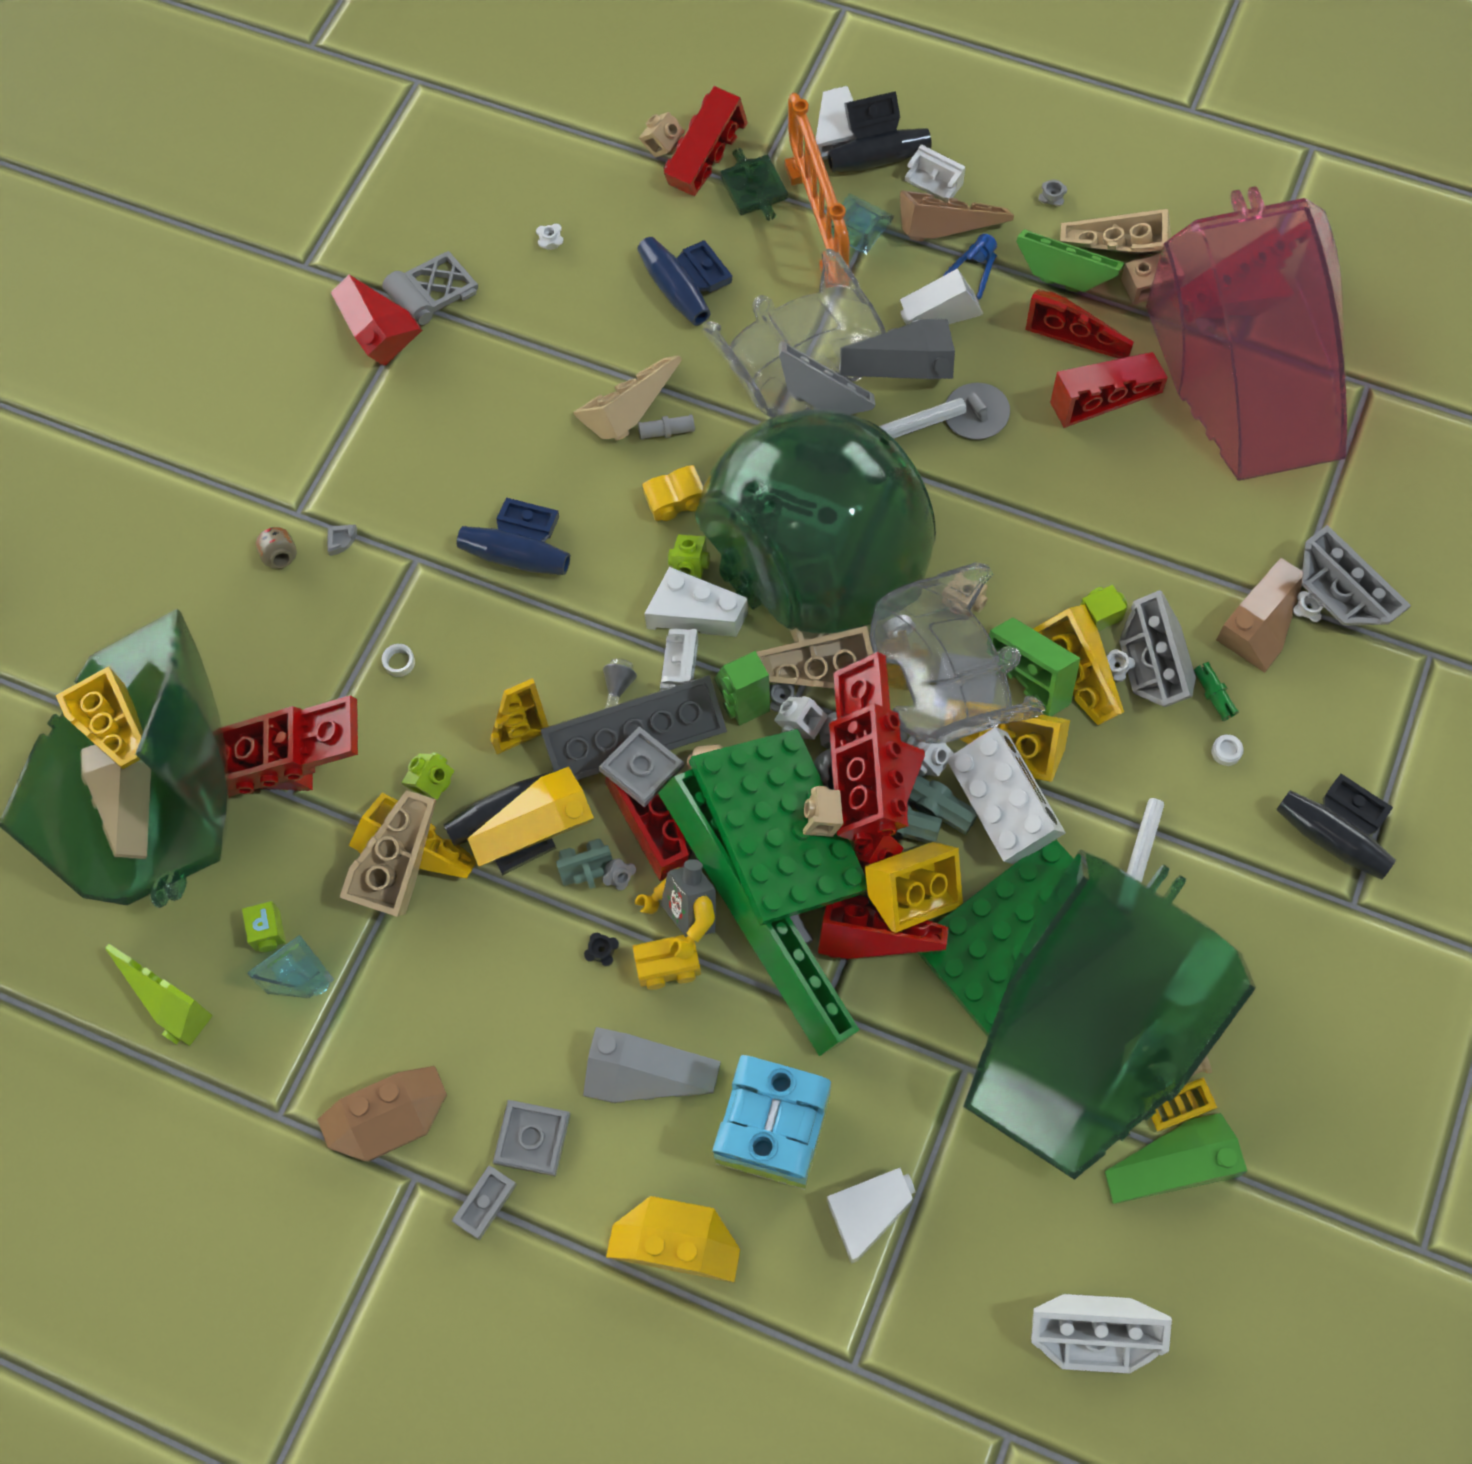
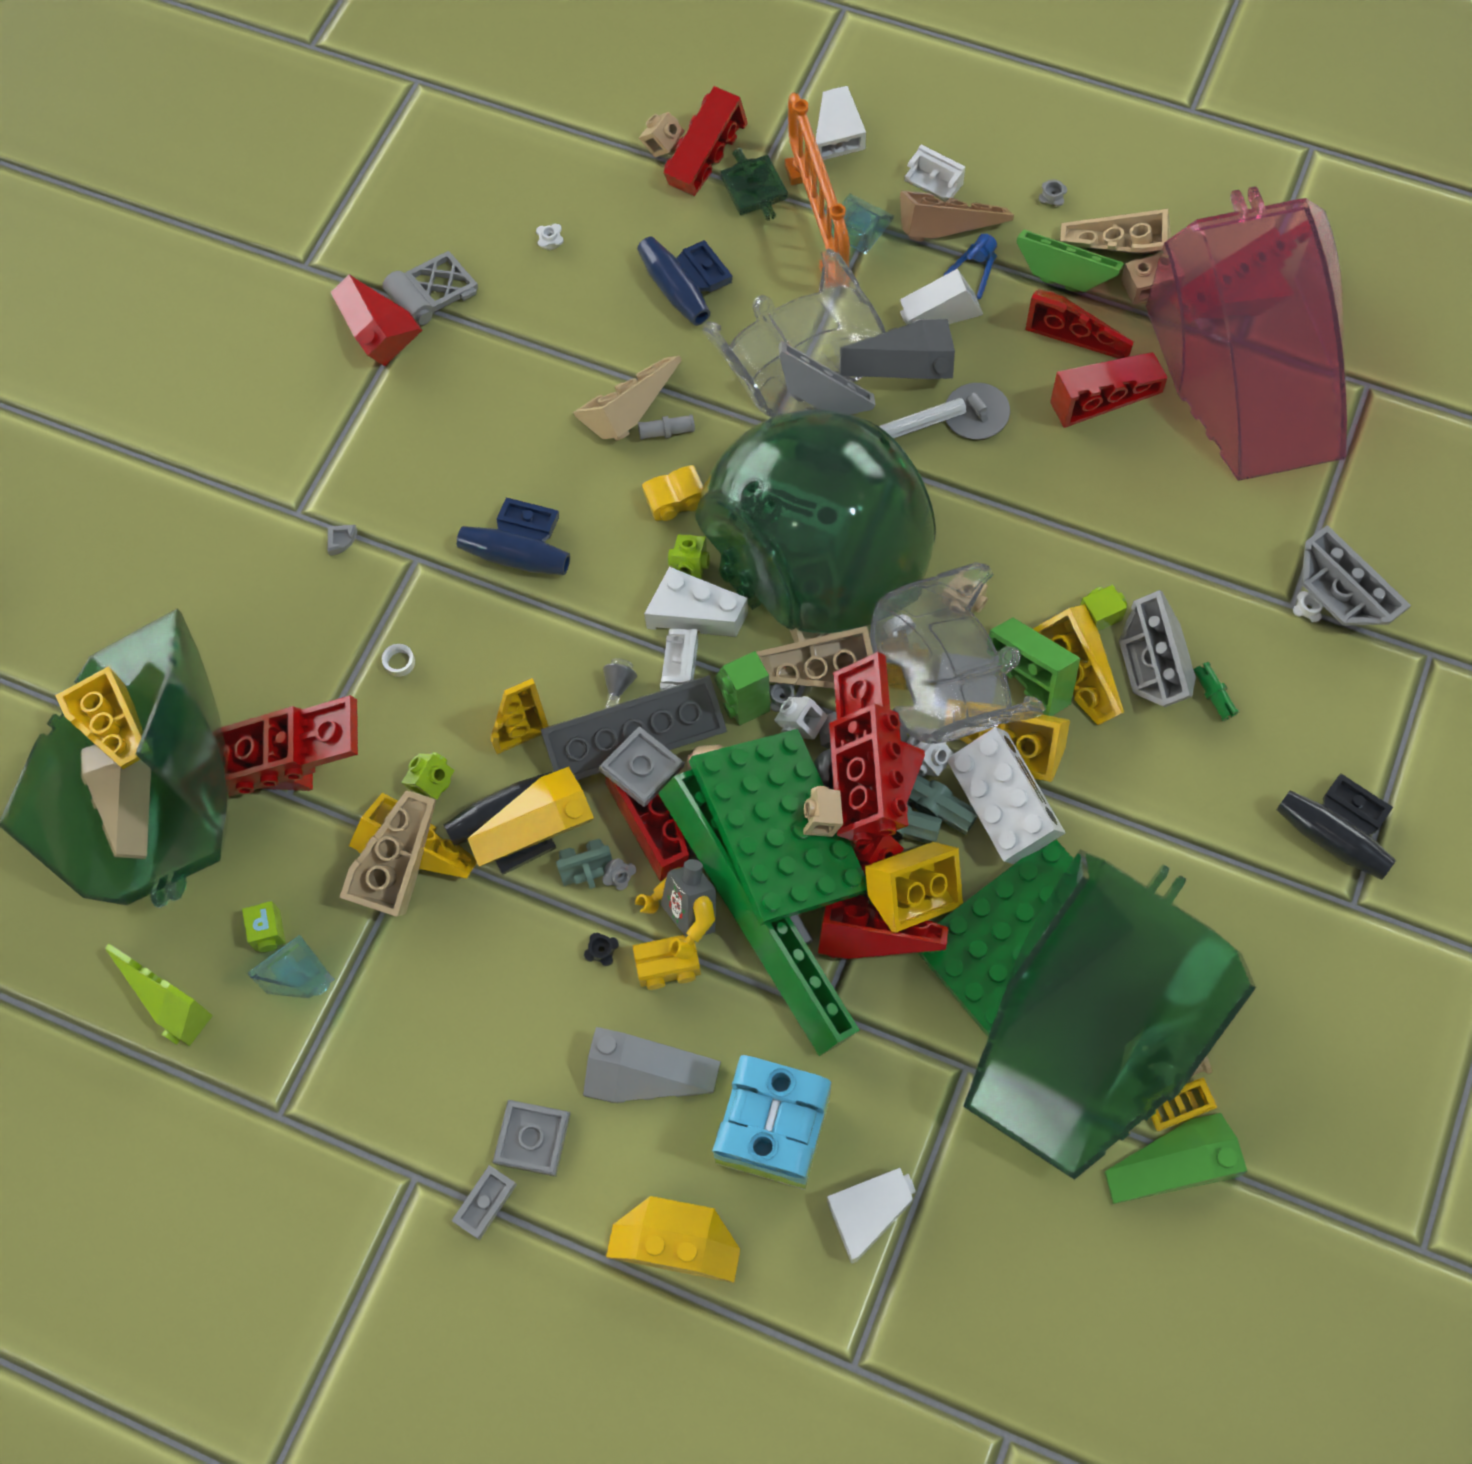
(276, 547): dark tan head -> none
(384, 1114): medium nougat wedge -> none
(877, 139): black plate -> none
(1100, 1333): white wedge -> none
(1116, 656): white plate -> none
(1145, 838): white axle -> none
(1227, 750): white tile -> none
(1263, 618): medium nougat wedge -> none

